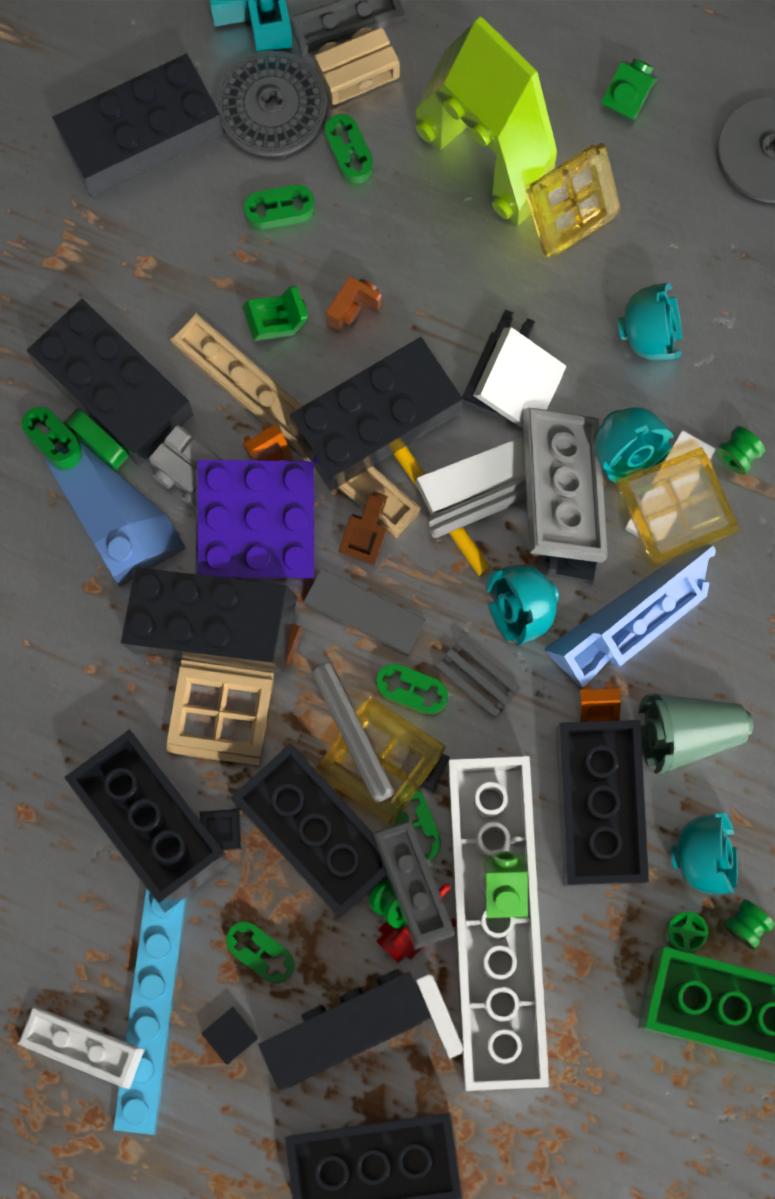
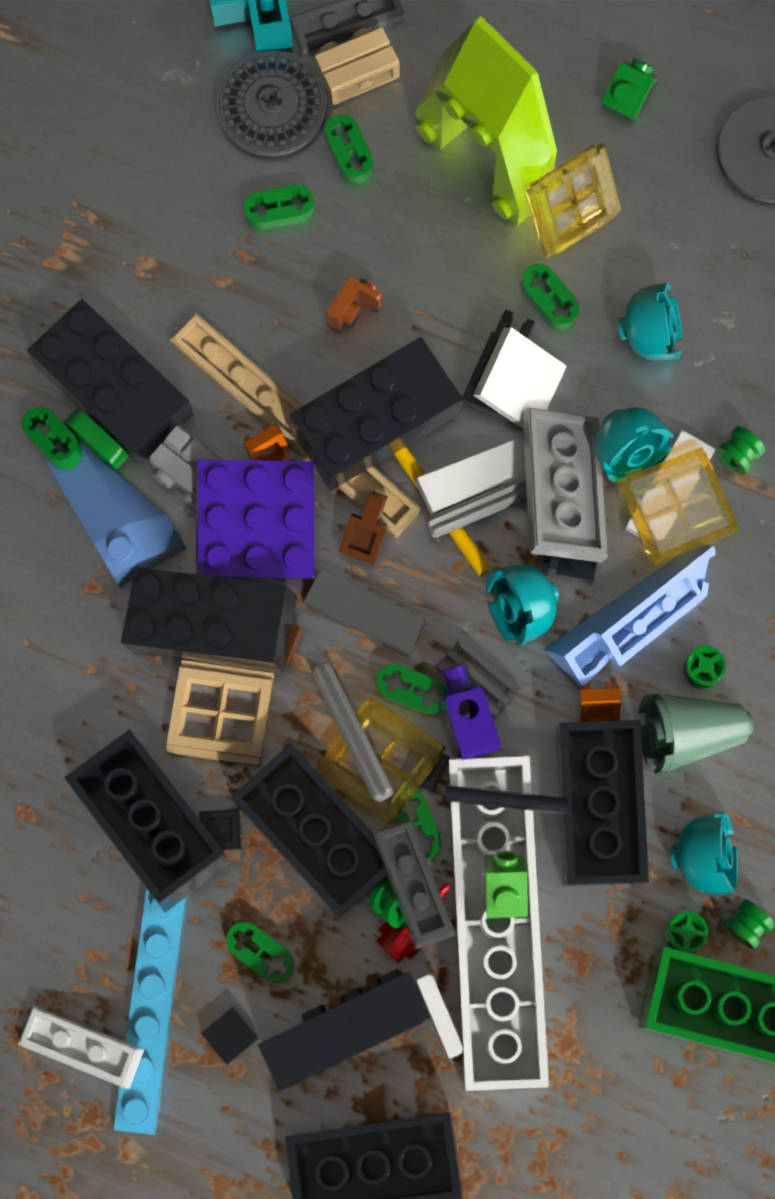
(138, 124): black brick -> none
(276, 315): green bracket -> none
(474, 731): none -> dark purple torso
(506, 799): none -> black bar
(543, 302): none -> green beam
(710, 662): none -> green wheel

